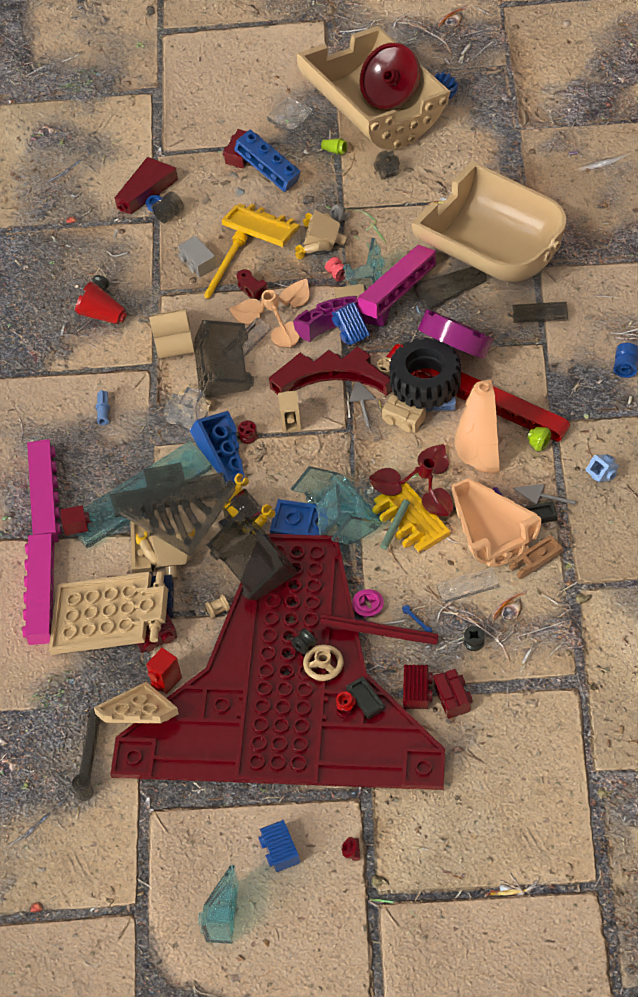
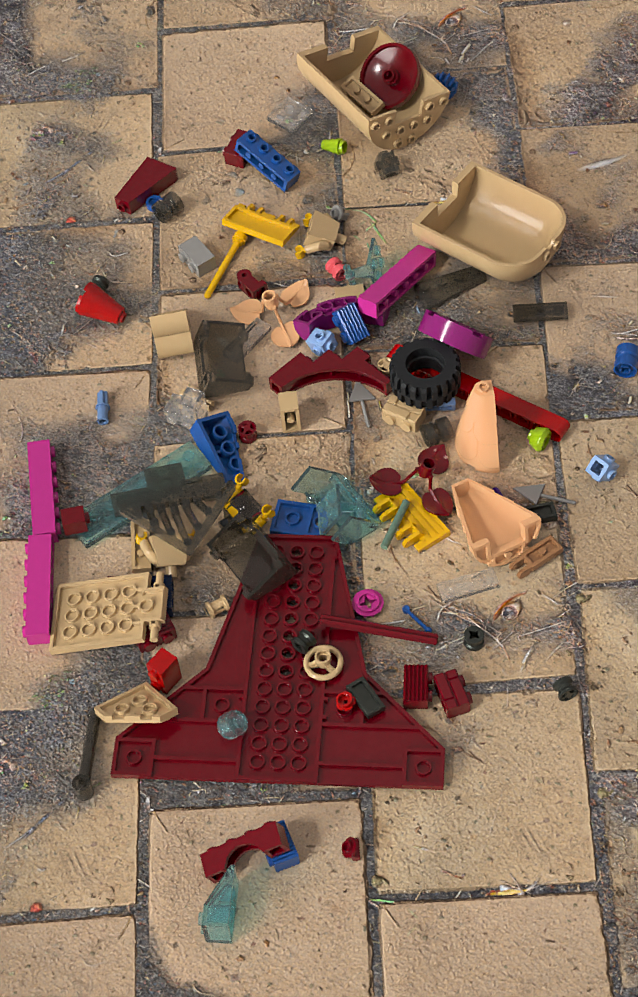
(232, 724): none -> clear light blue head
(269, 839): none -> dark red arch
(321, 341): none -> light blue brick
(362, 95): none -> tan plate
(443, 431): none -> clear smoke wheel
(565, 688): none -> pearl dark grey wheel

